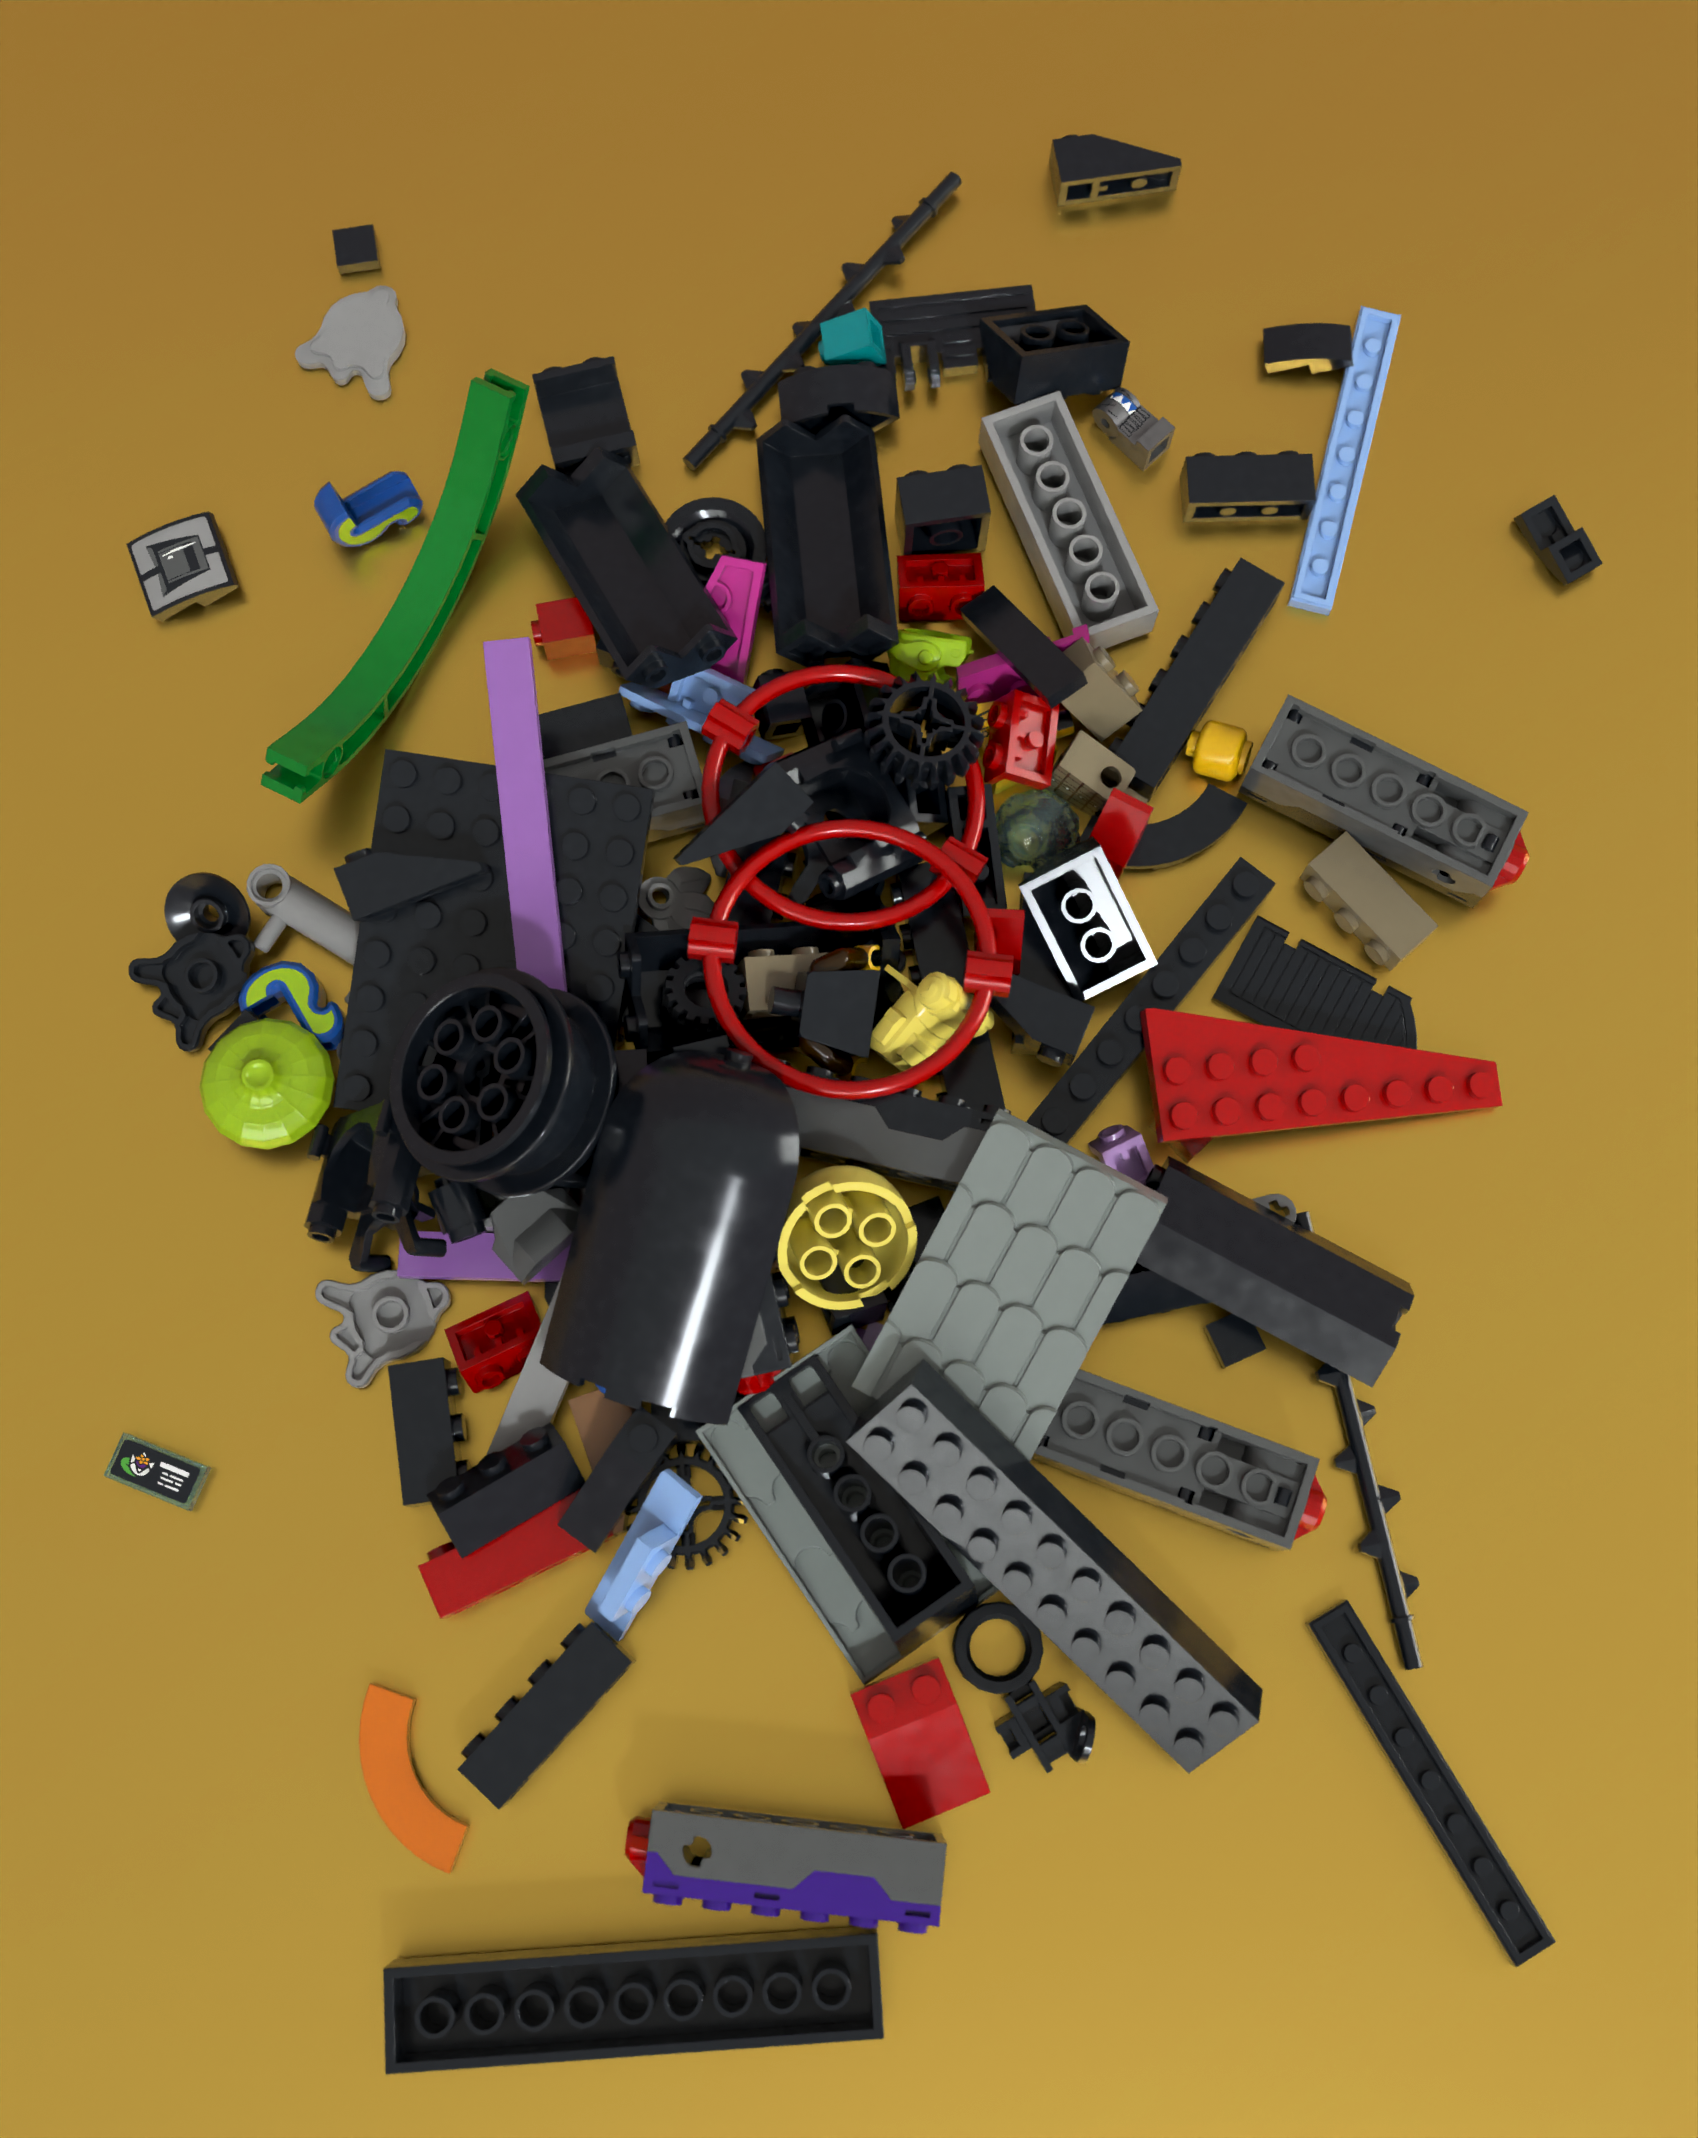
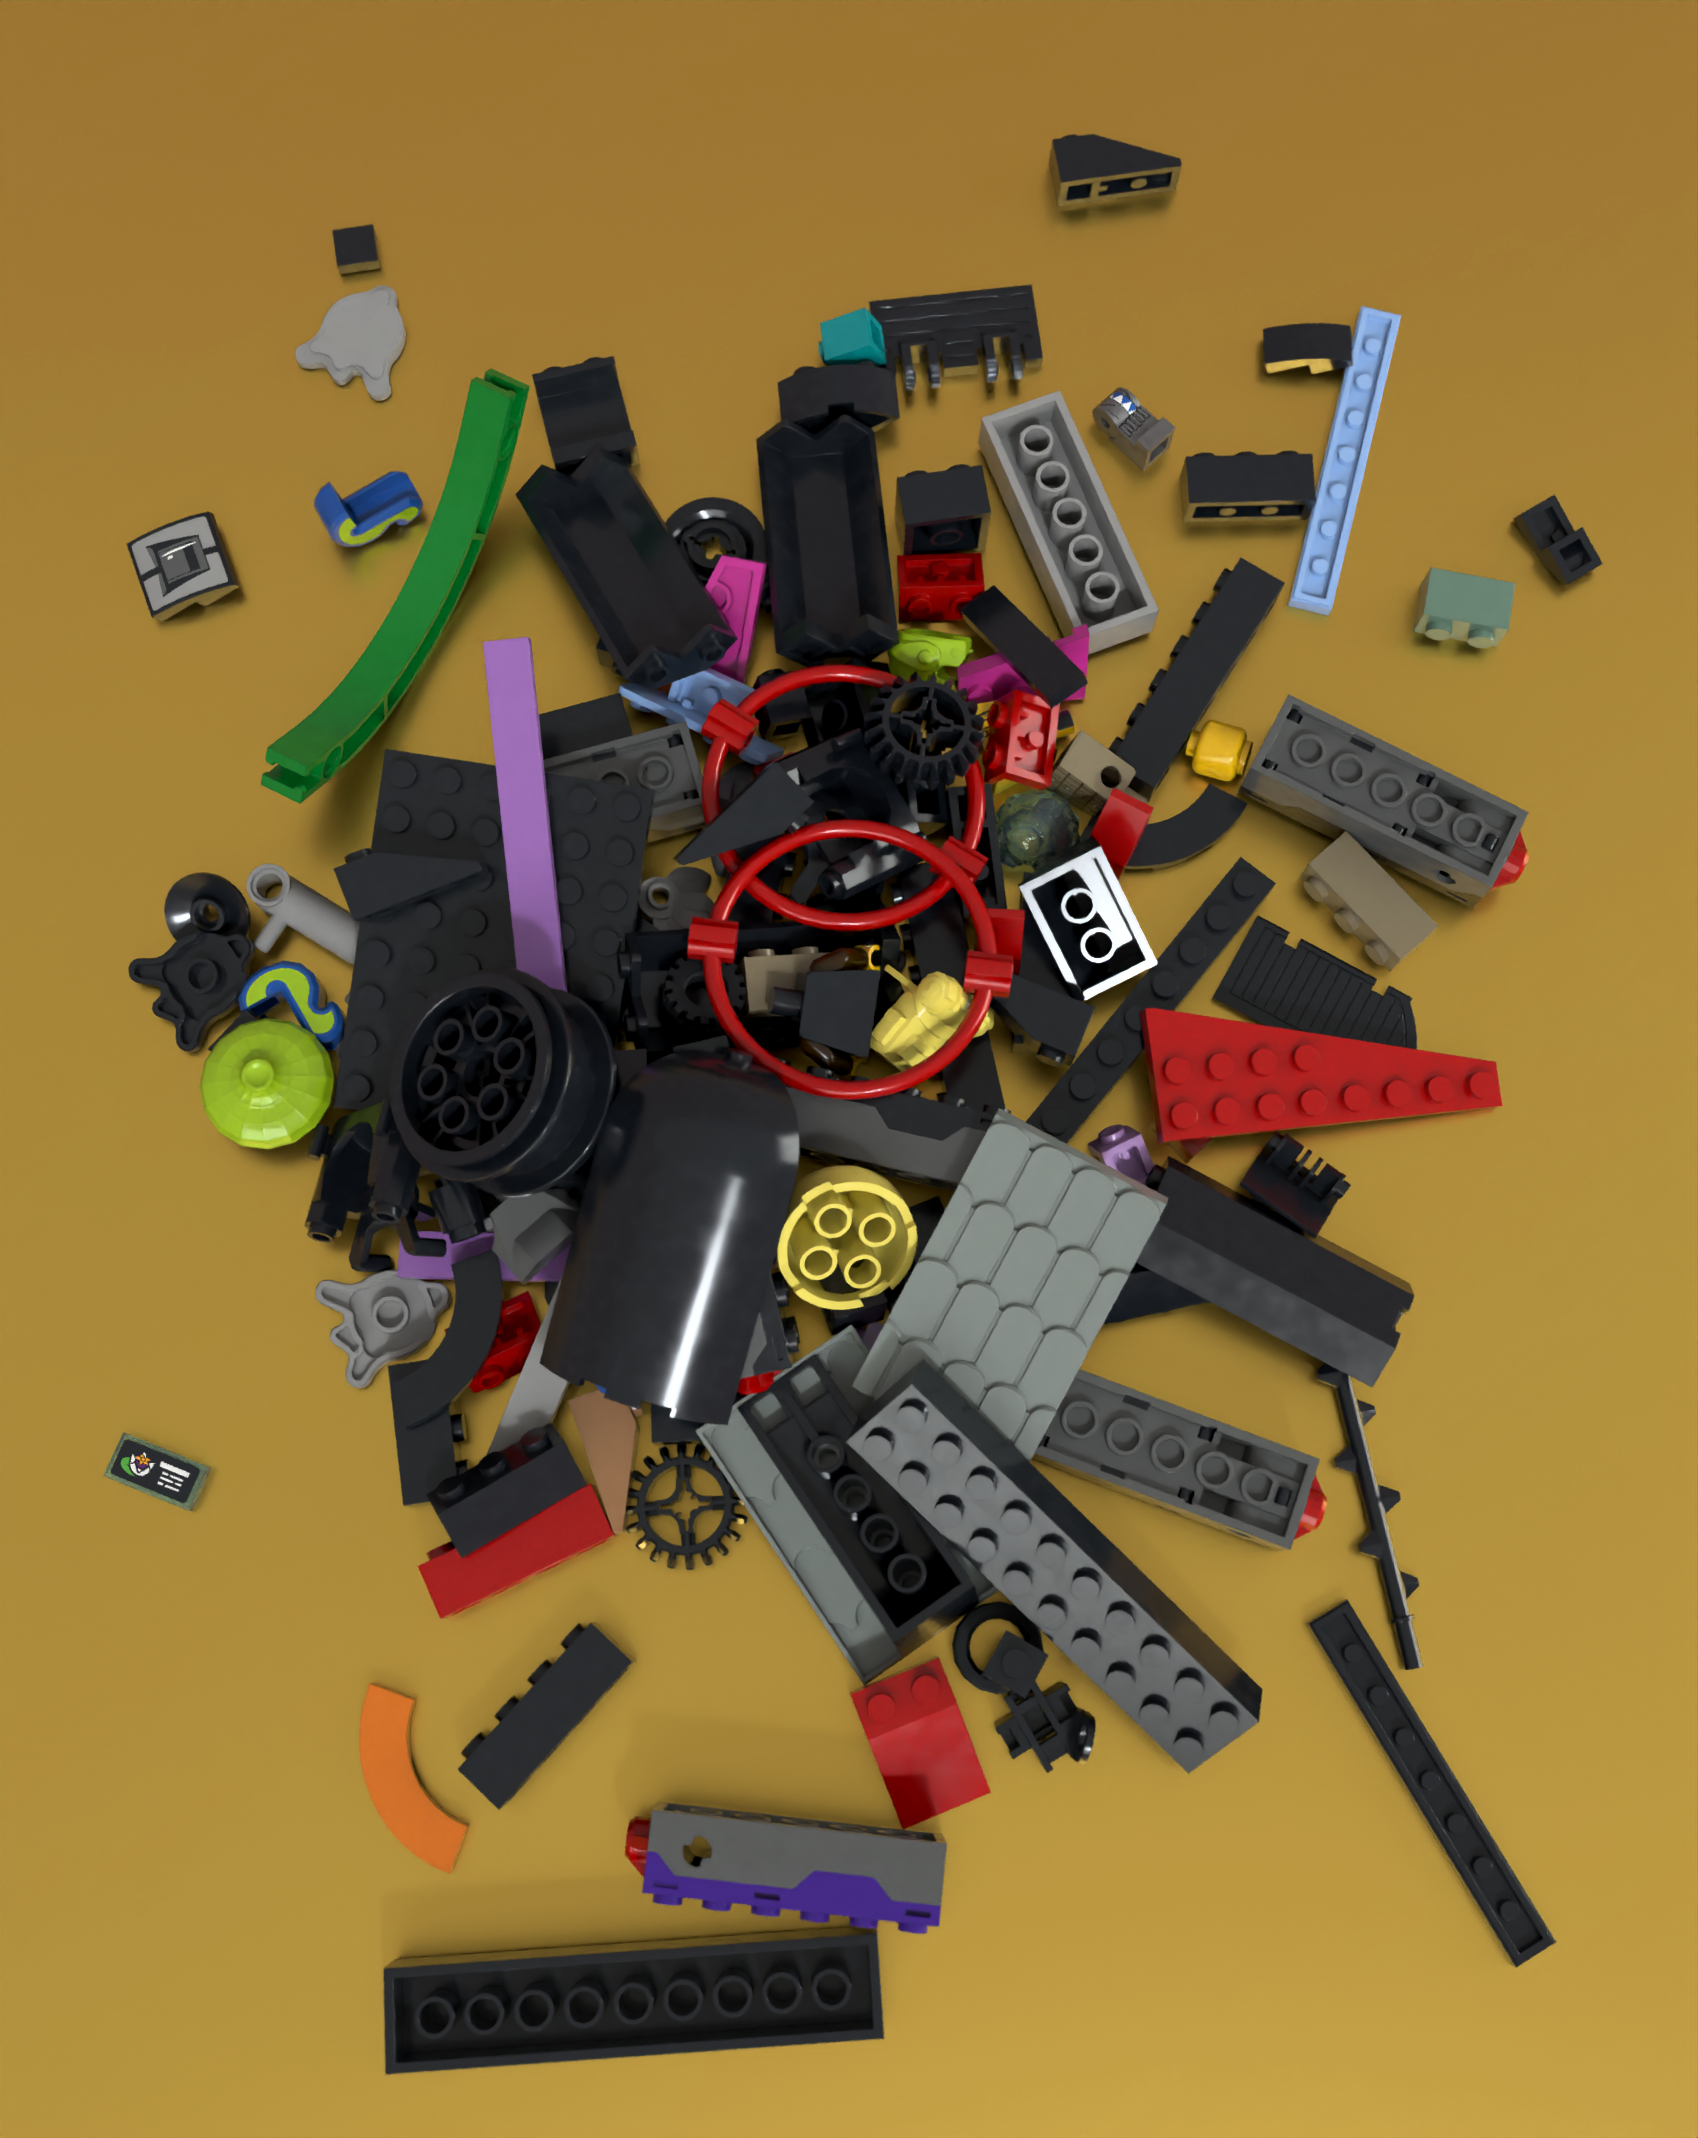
(464, 1347): none -> black tile
(563, 629): red brick -> none
(618, 1478): black slope -> none
(643, 1554): light blue bracket -> none
(807, 332): black plant -> none
(1014, 1665): none -> black brick
(1053, 352): black slope -> none
(1107, 698): dark tan brick -> none
(1233, 1339): black tile -> none
(1291, 1187): none -> black hinge
(1464, 608): none -> sand green brick

